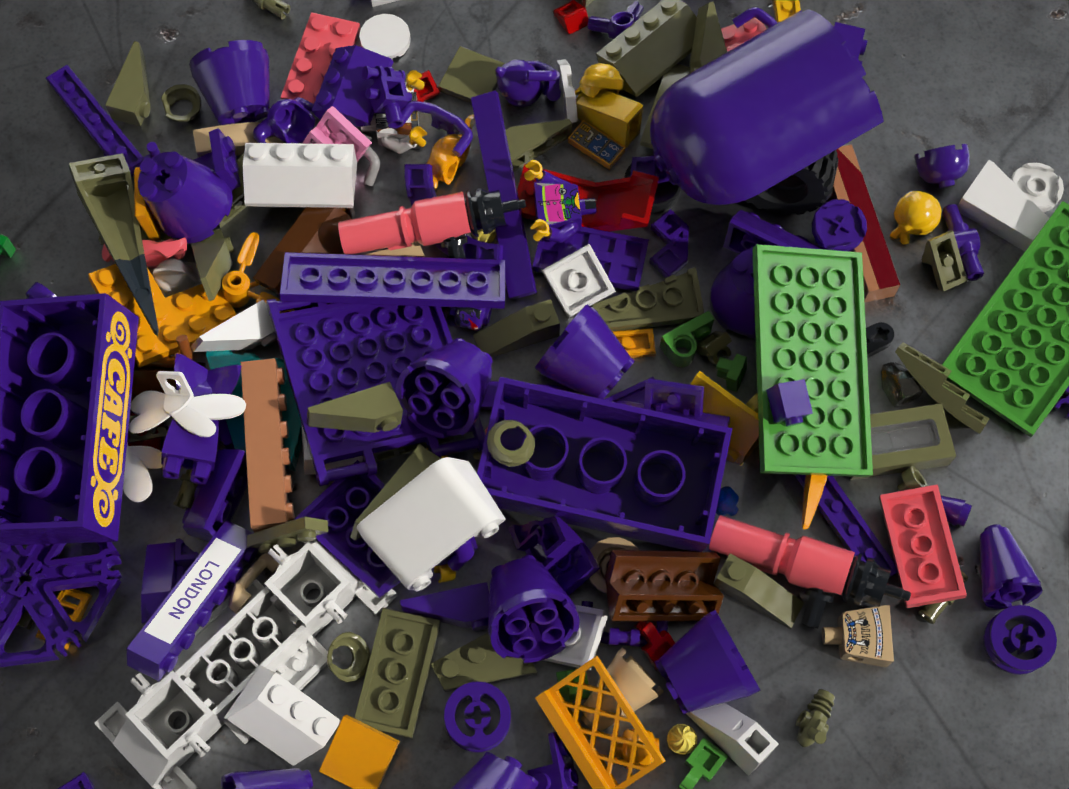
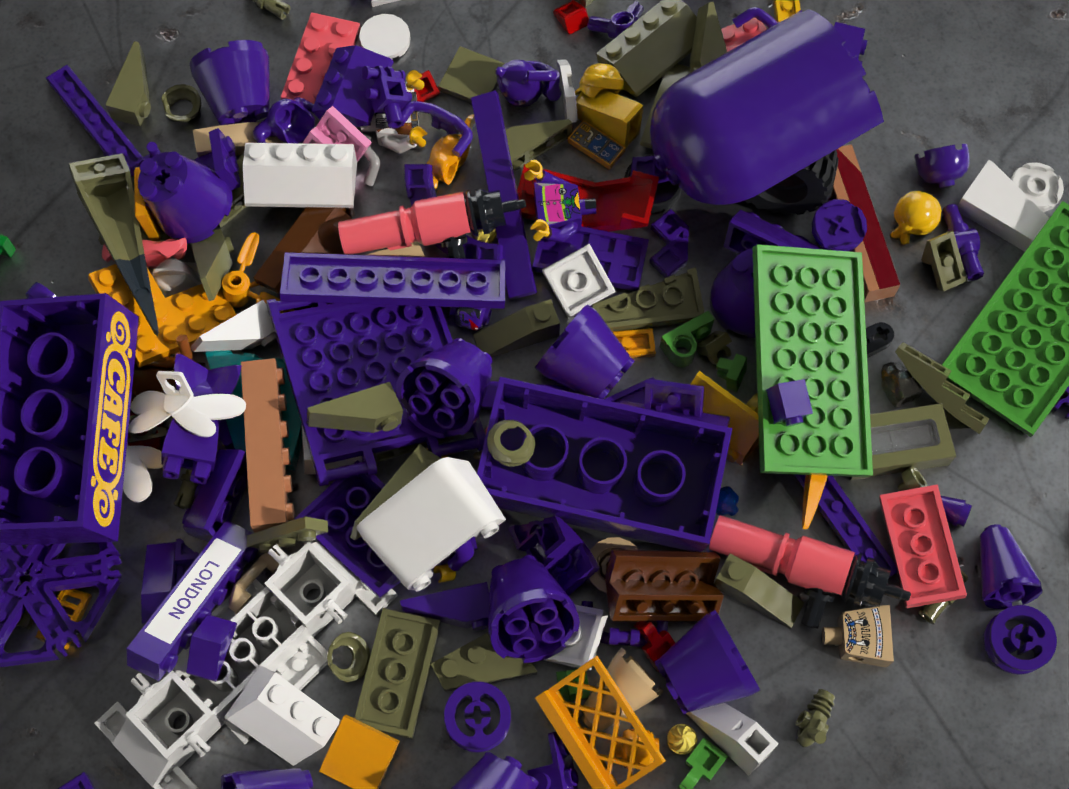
(209, 647): none -> dark purple slope

